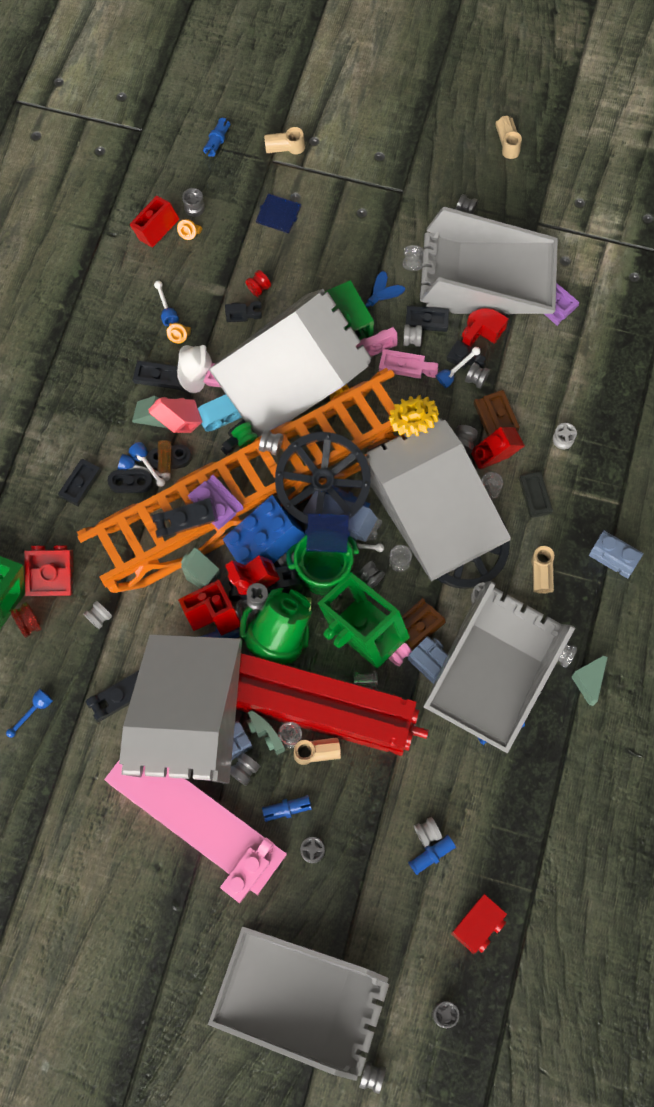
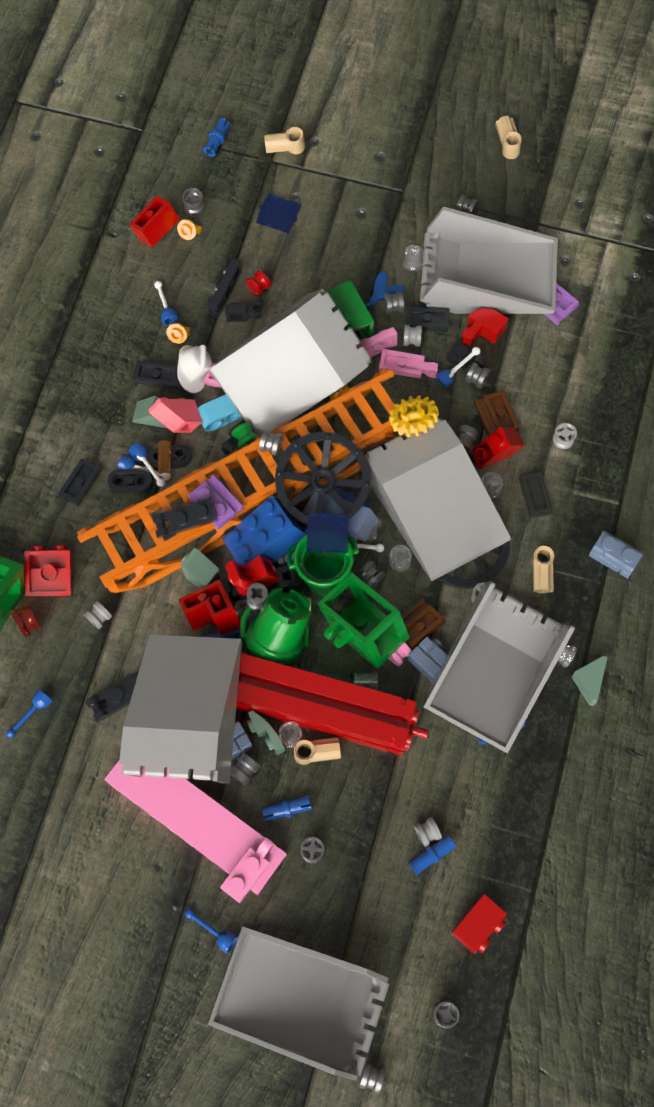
(224, 288): none -> black plate
(225, 939): none -> blue hinge
(394, 302): none -> flat silver wheel

